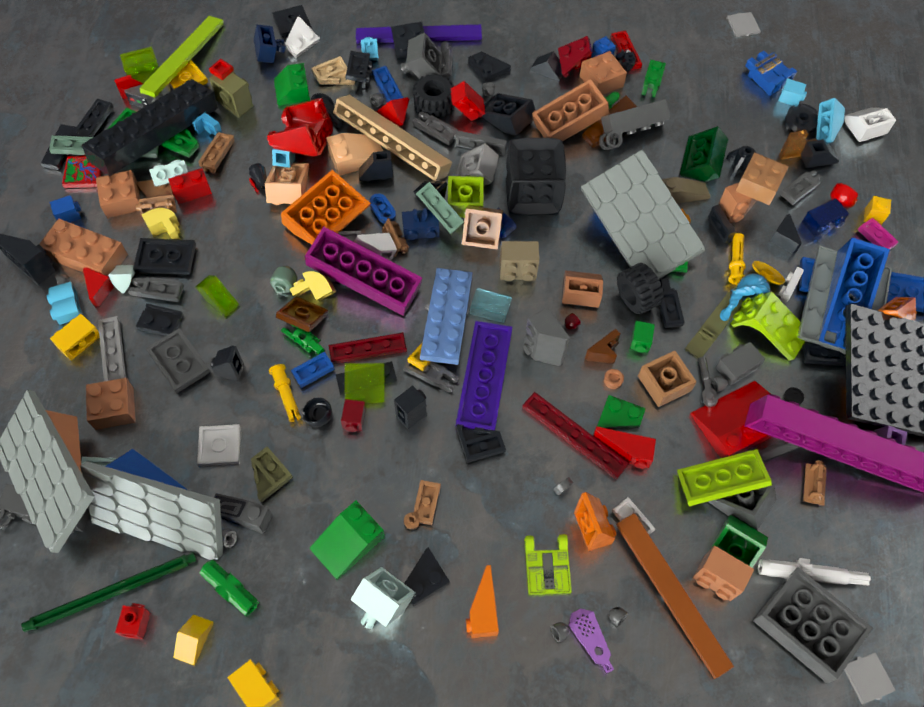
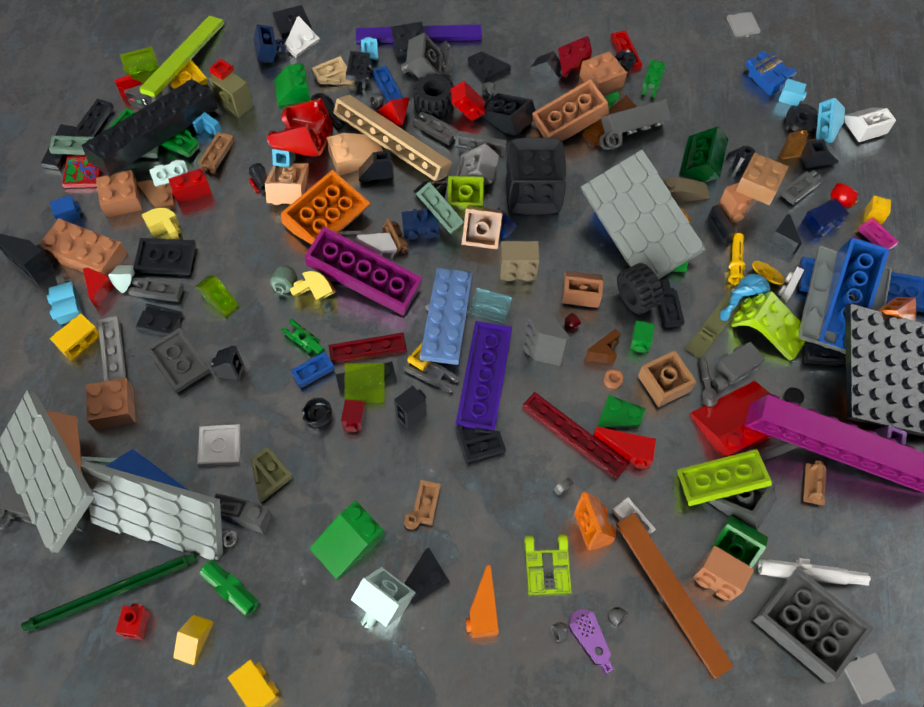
(148, 204): medium nougat hinge -> none
(283, 385): yellow pin -> none
(302, 313): reddish brown tile -> none
(384, 209): blue plate -> none
(602, 46): blue brick -> none

